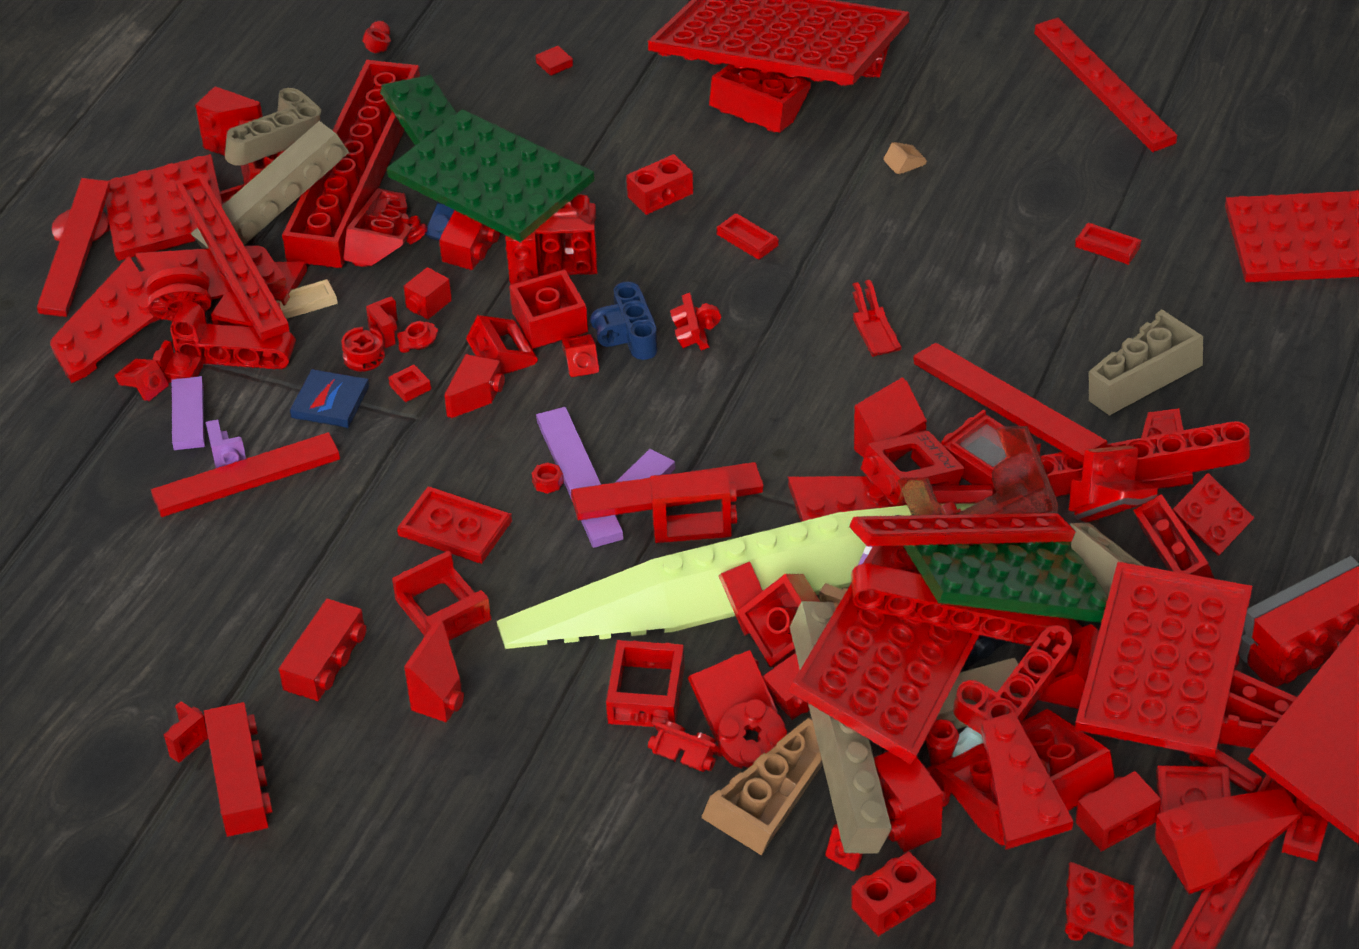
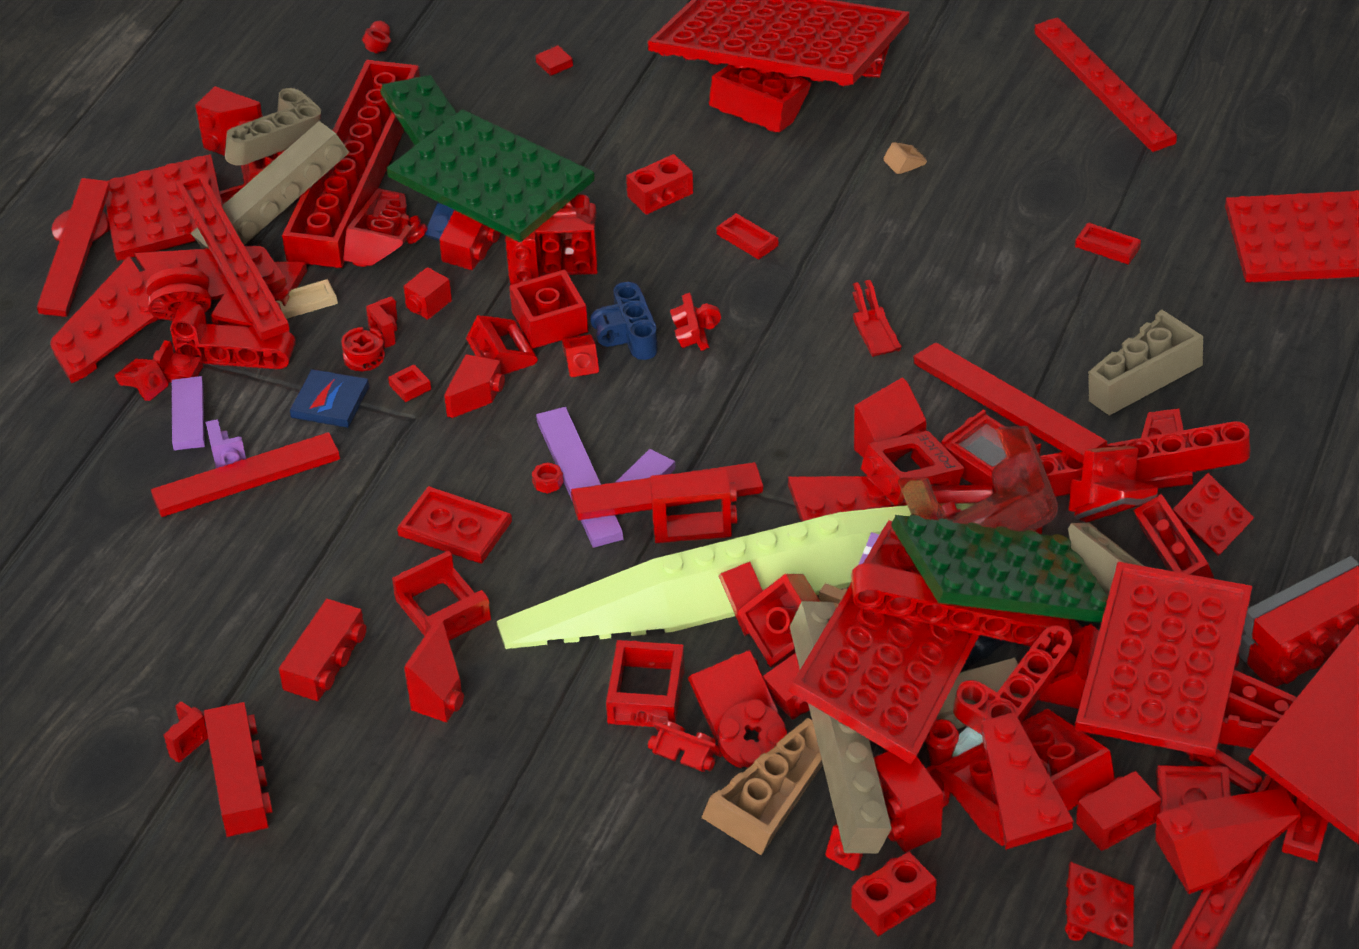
(417, 336): red animal -> none
(961, 529): red tile -> none

